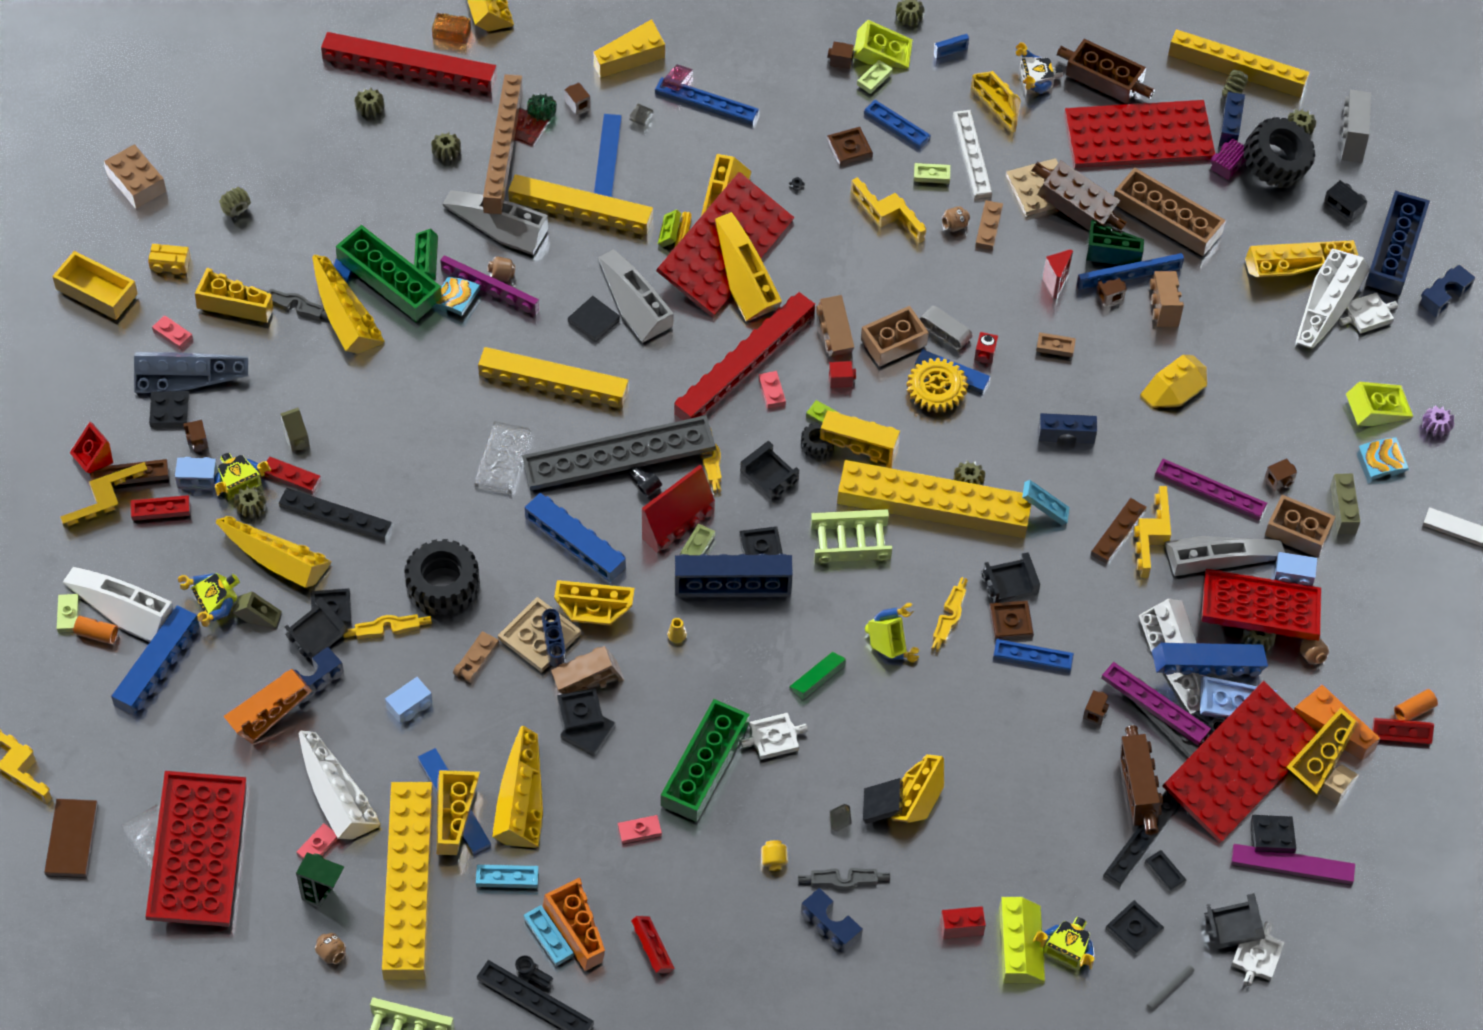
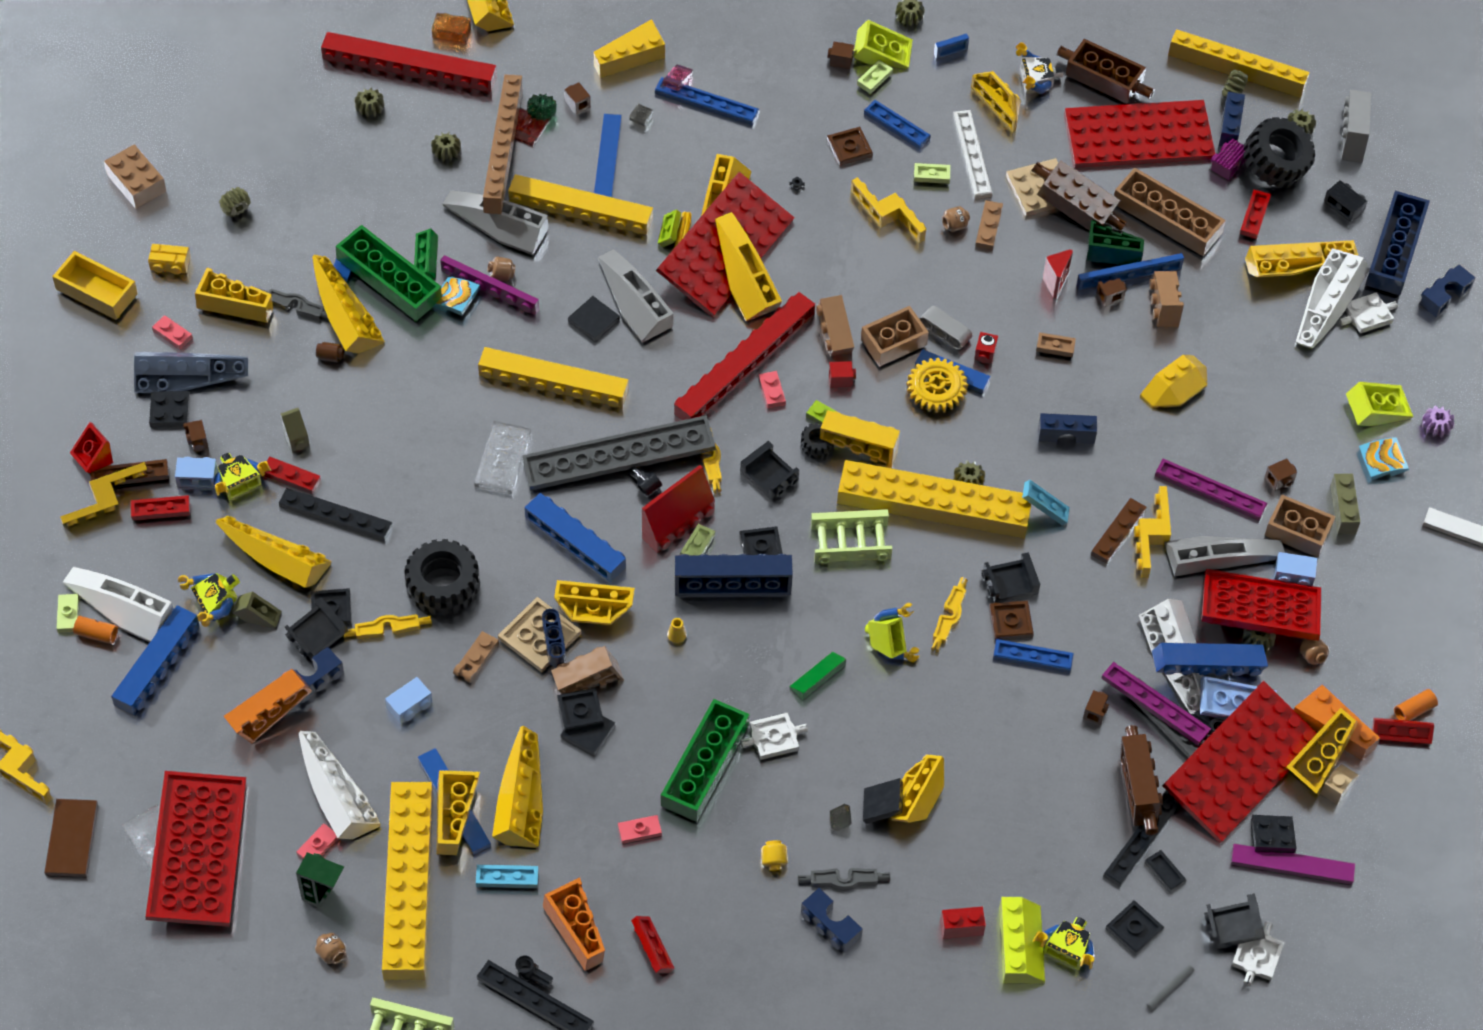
(249, 502): olive gear -> none
(329, 351): none -> reddish brown brick
(548, 935): medium azure plate -> none
(1255, 214): none -> red plate

